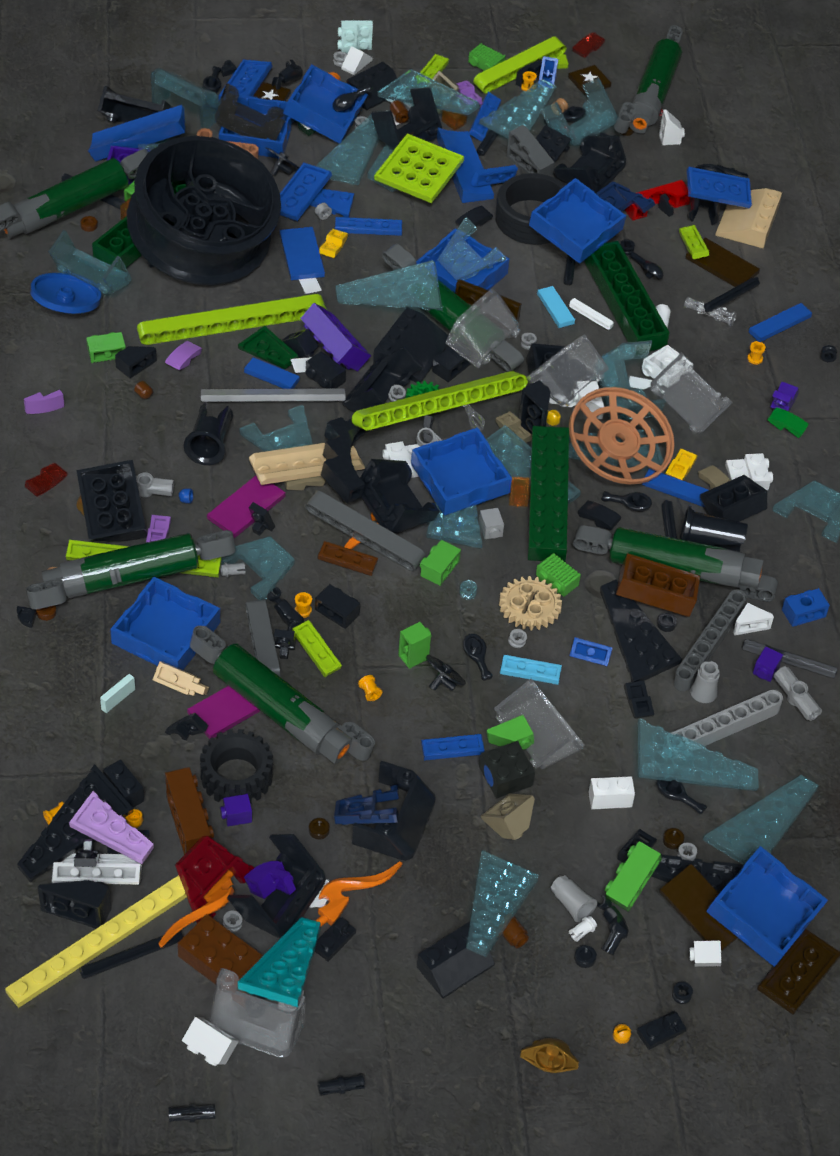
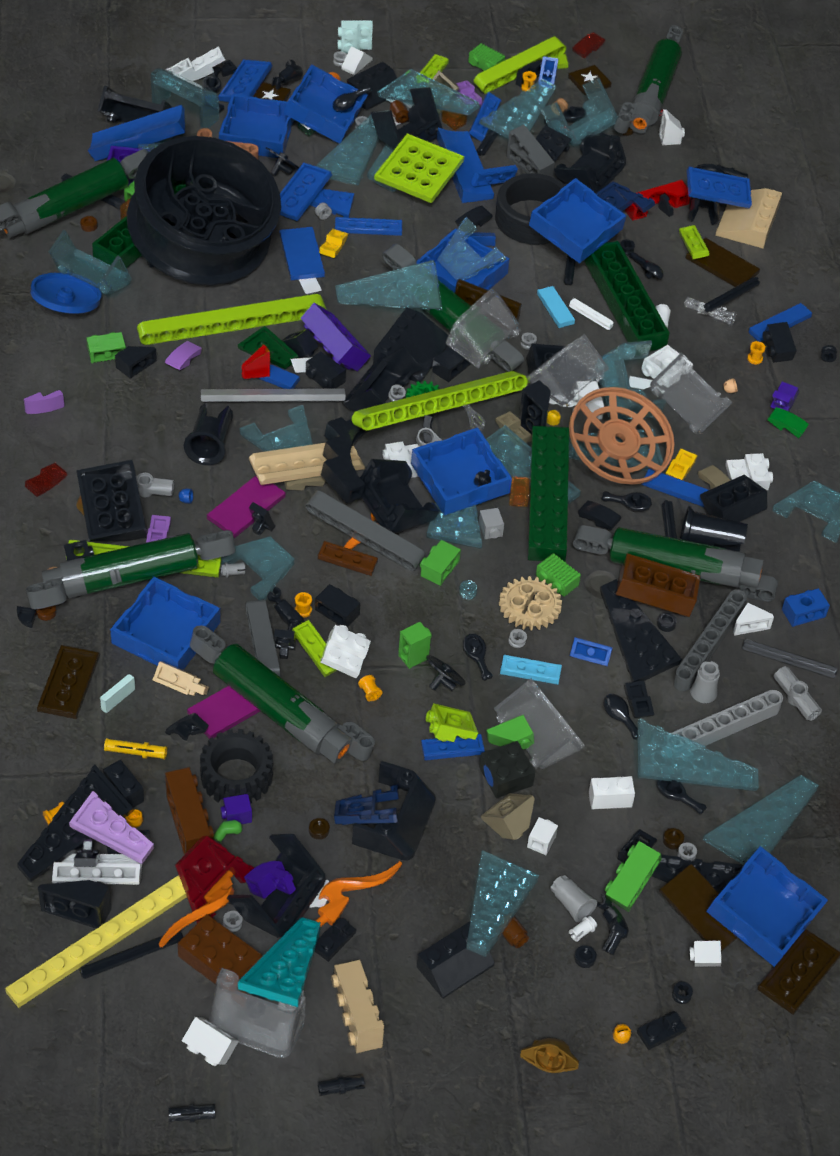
(68, 682): none -> dark brown tile
(73, 549): none -> black brick
(143, 390): reddish brown piece -> none
(159, 751): none -> yellow pin
(200, 66): none -> white slope
(227, 827): none -> bright green arm
(245, 120): clear smoke windscreen -> none
(257, 365): none -> red slope
(345, 650): none -> white plate
(358, 1006): none -> tan wedge
(450, 722): none -> lime plate
(482, 478): none -> black plate
(485, 239): none -> blue slope
(542, 836): none -> white brick
(618, 709): none -> black piece
(730, 386): none -> light nougat hinge
(767, 664): dark purple brick -> none
(779, 342): none -> black brick

